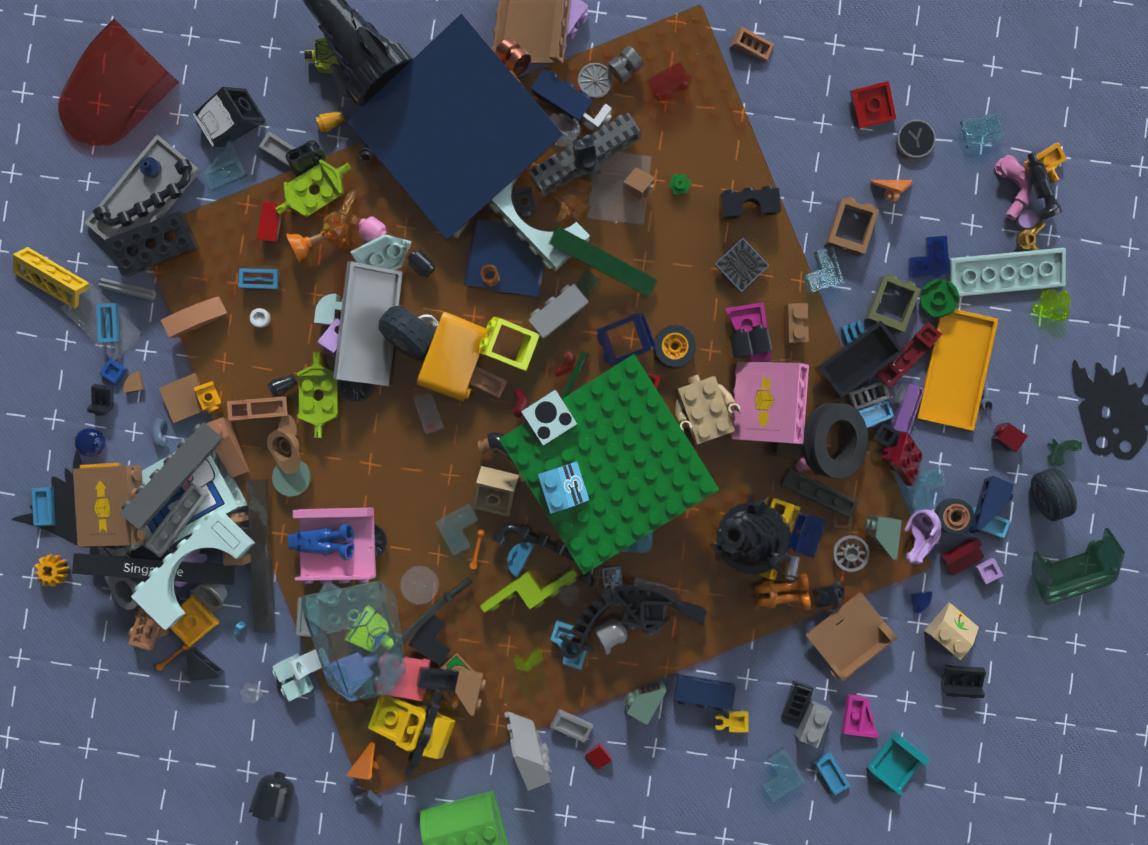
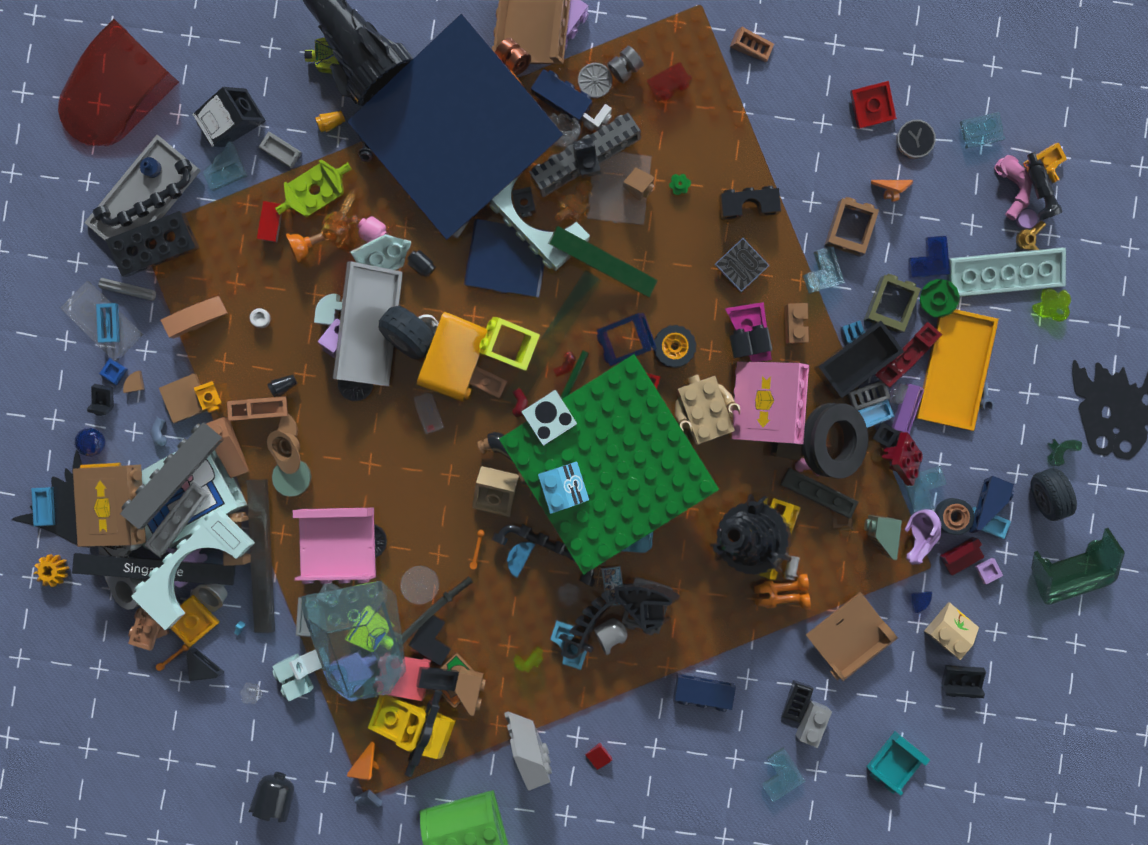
(49, 273): yellow fence -> none
(275, 279): dark azure tile -> none
(303, 158): black piece -> none
(313, 379): lime plate -> none
(319, 541): blue piece -> none
(452, 526): clear light blue plate -> none
(490, 268): clear orange piece -> none
(529, 590): lime bracket -> none
(558, 310): light grey brick -> none
(571, 725): light grey tile -> none
(644, 701): sand green slope -> none
(692, 611): black slope -> none
(736, 721): yellow plate -> none
(809, 536): clear blue window -> none
(829, 594): black bracket -> none
(831, 773): dark azure tile -> none
(851, 553): light grey wheel -> none
(858, 718): dark pink wing -> none
(1009, 436): dark red brick -> none

